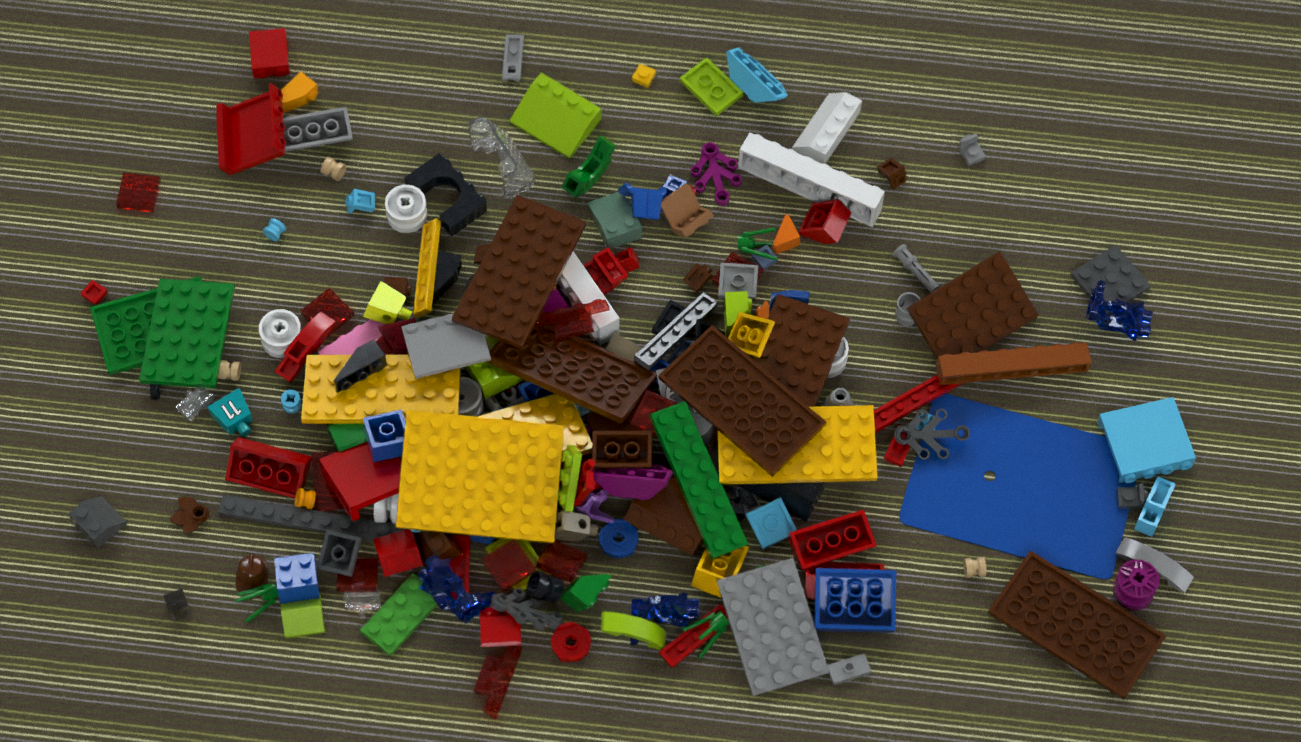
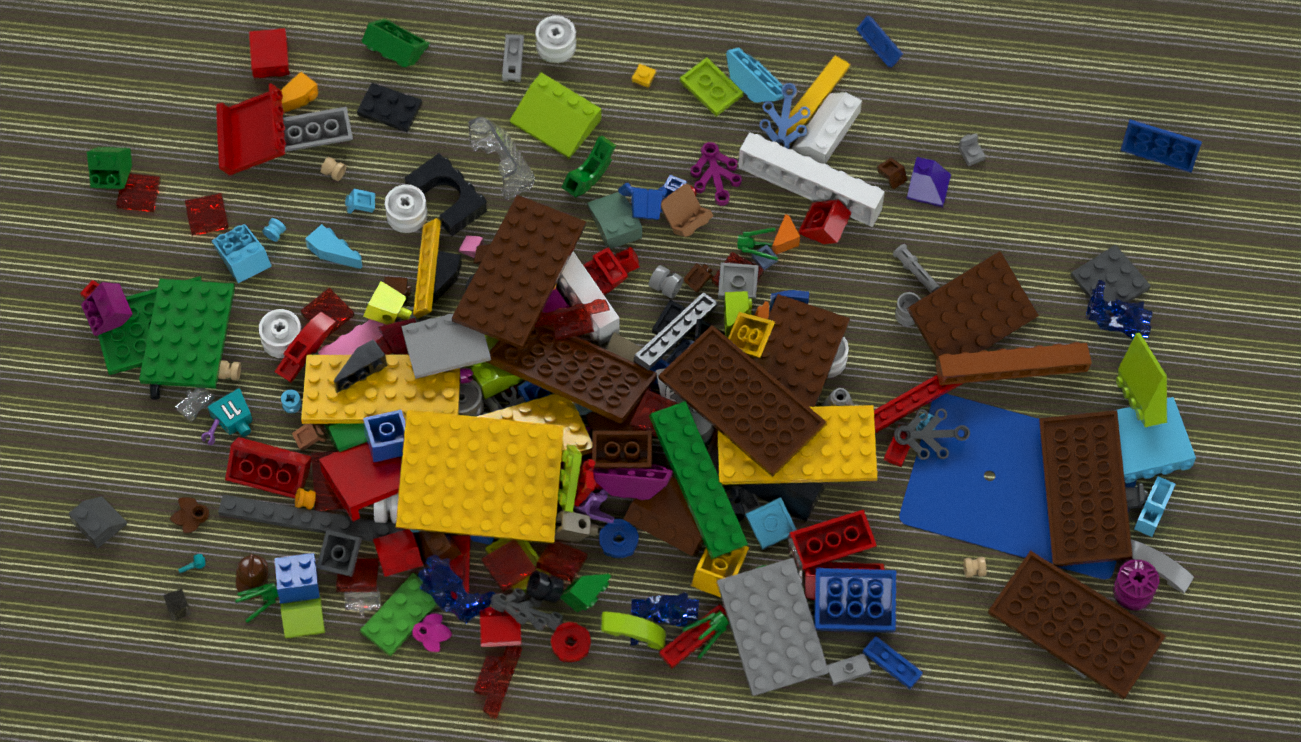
(106, 308): none -> magenta slope
(109, 167): none -> green slope
(199, 562): none -> teal hand
(206, 214): none -> clear red plate
(210, 433): none -> medium lavender hand
(241, 253): none -> medium azure slope
(308, 435): none -> nougat bracket
(328, 247): none -> medium azure slope
(389, 107): none -> black plate
(394, 42): none -> green slope
(434, 634): none -> dark pink plate
(465, 375): none -> magenta hinge
(470, 244): none -> bright pink slope
(555, 39): none -> white wheel
(668, 283): none -> light grey wheel
(784, 121): none -> medium blue plant
(793, 553): none -> clear piece
(819, 91): none -> yellow tile
(879, 41): none -> blue plate
(892, 662): none -> blue plate
(928, 182): none -> dark purple slope
(1085, 488): none -> reddish brown plate
(1143, 383): none -> lime slope
(1160, 146): none -> blue slope

